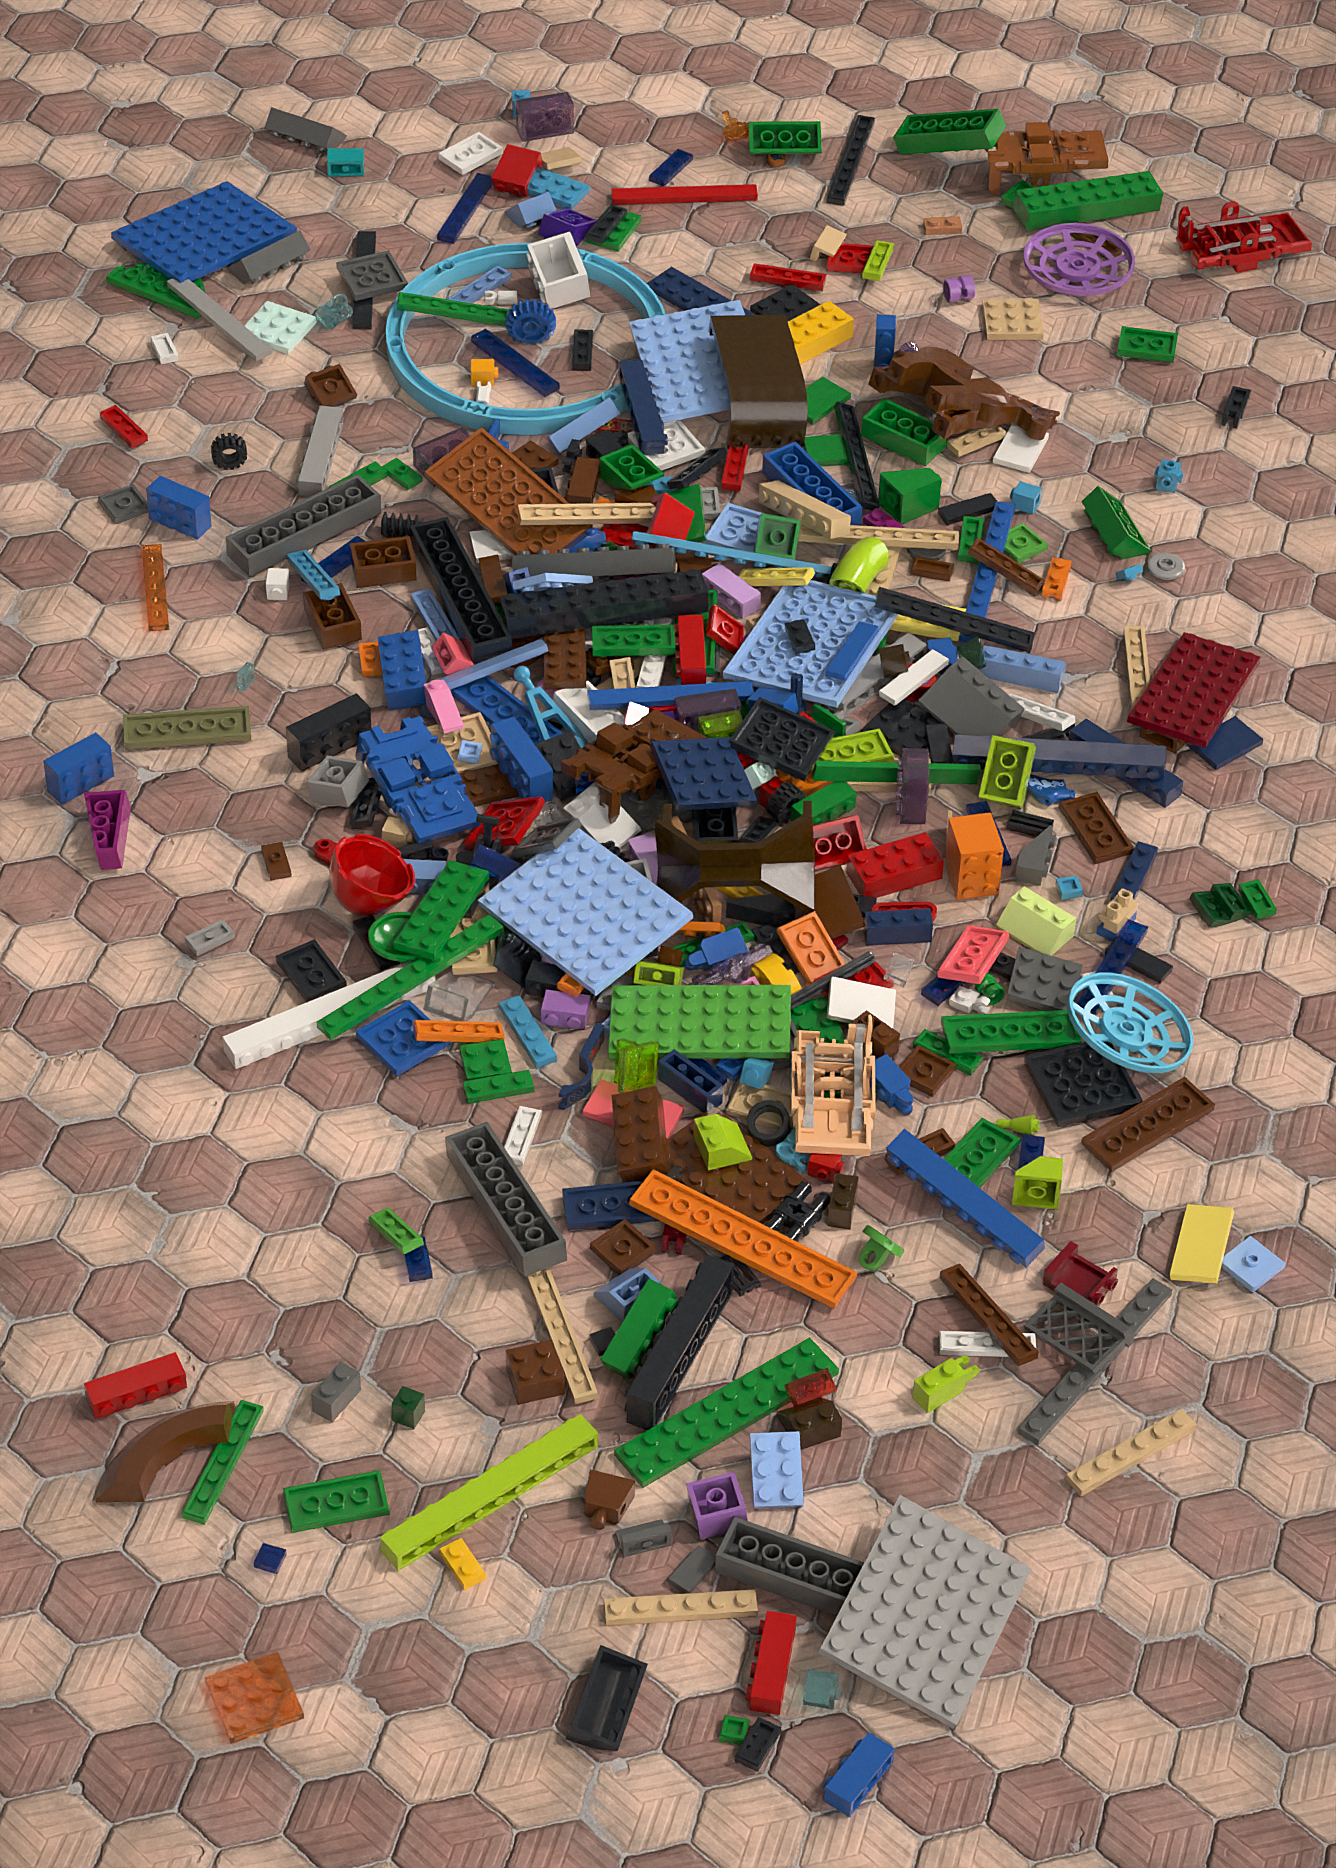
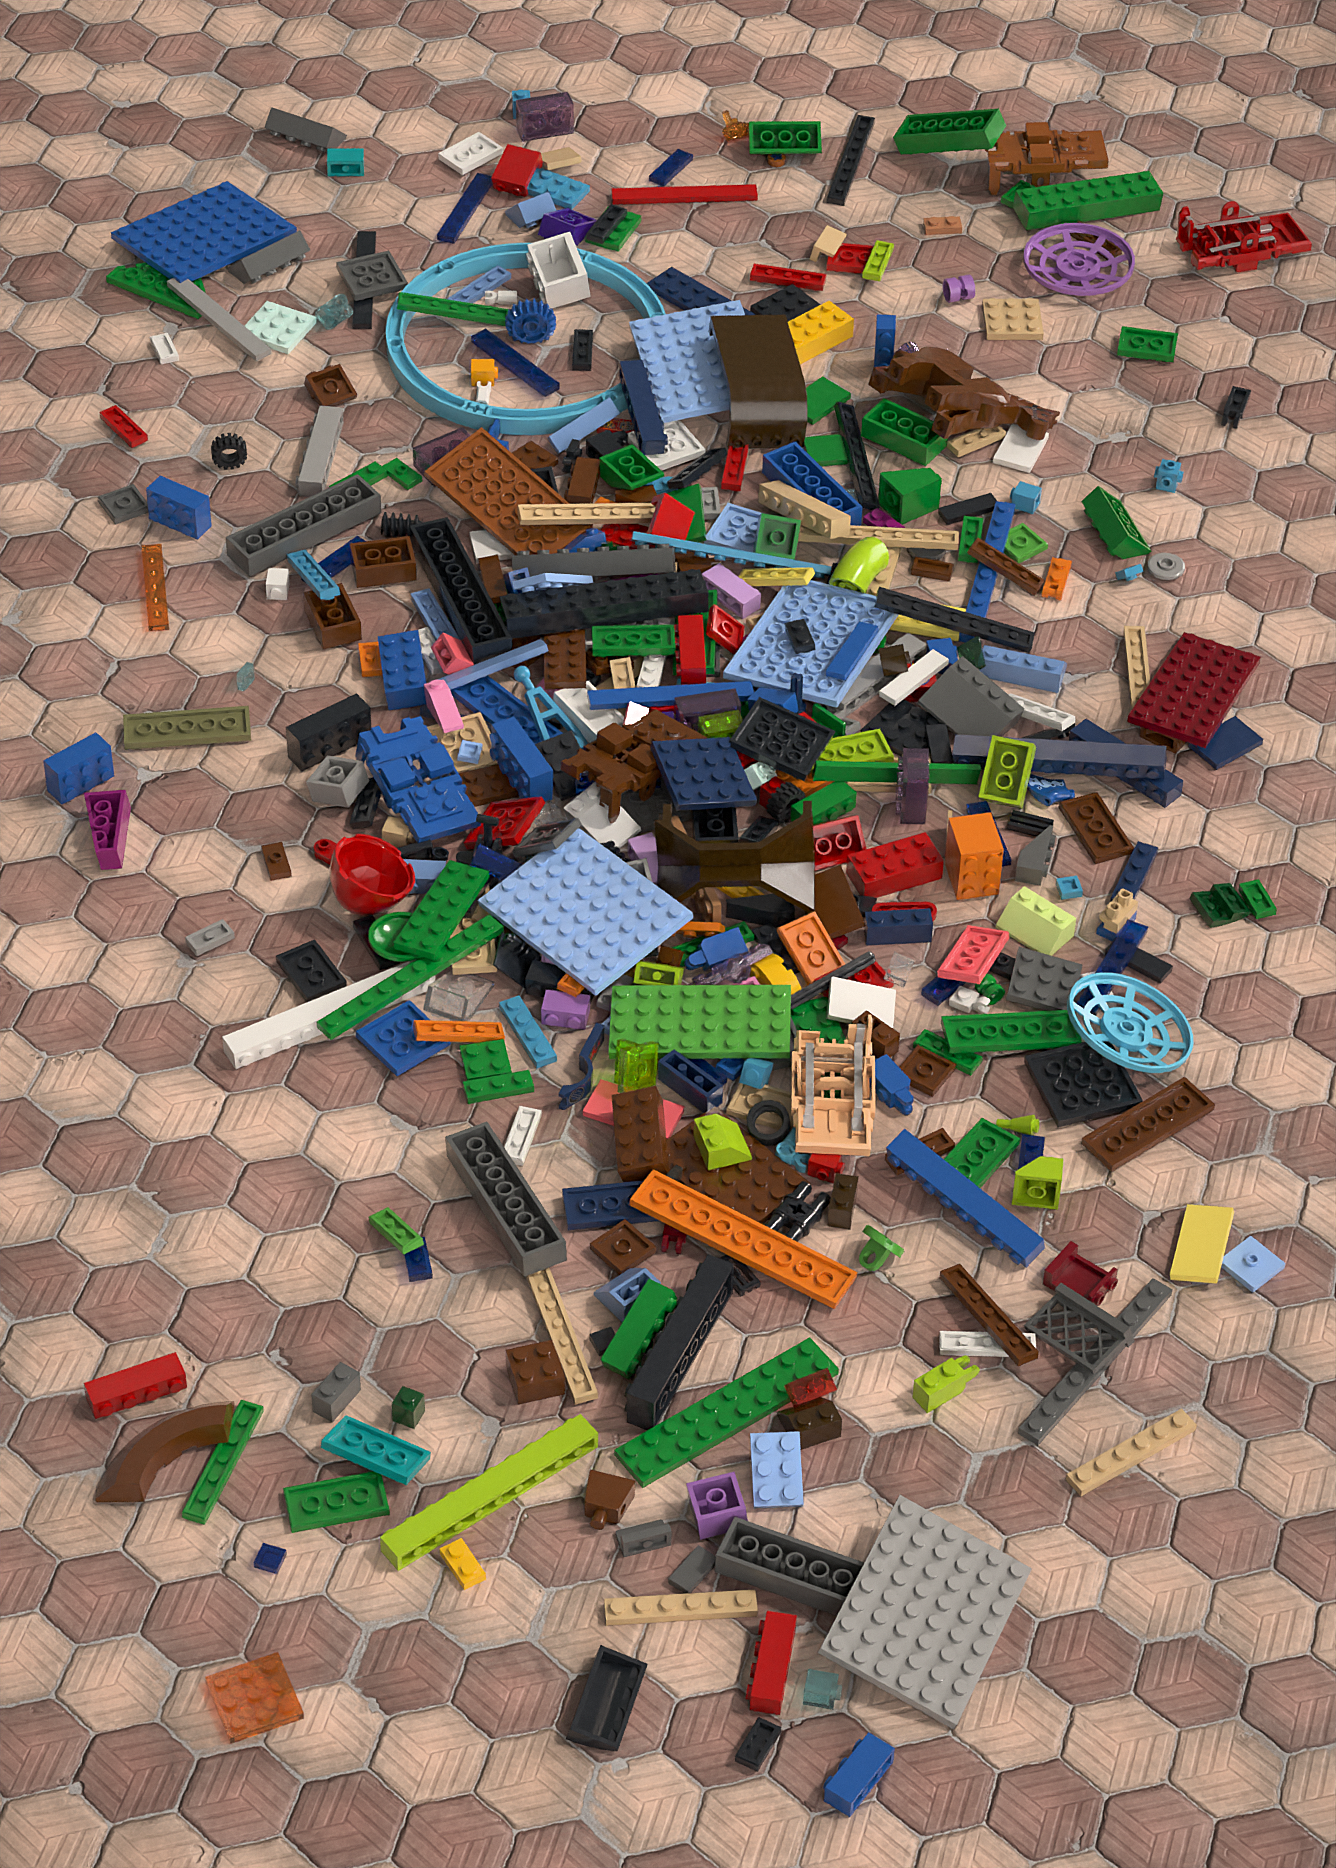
(375, 1450): none -> teal plate
(734, 1730): green tile -> none

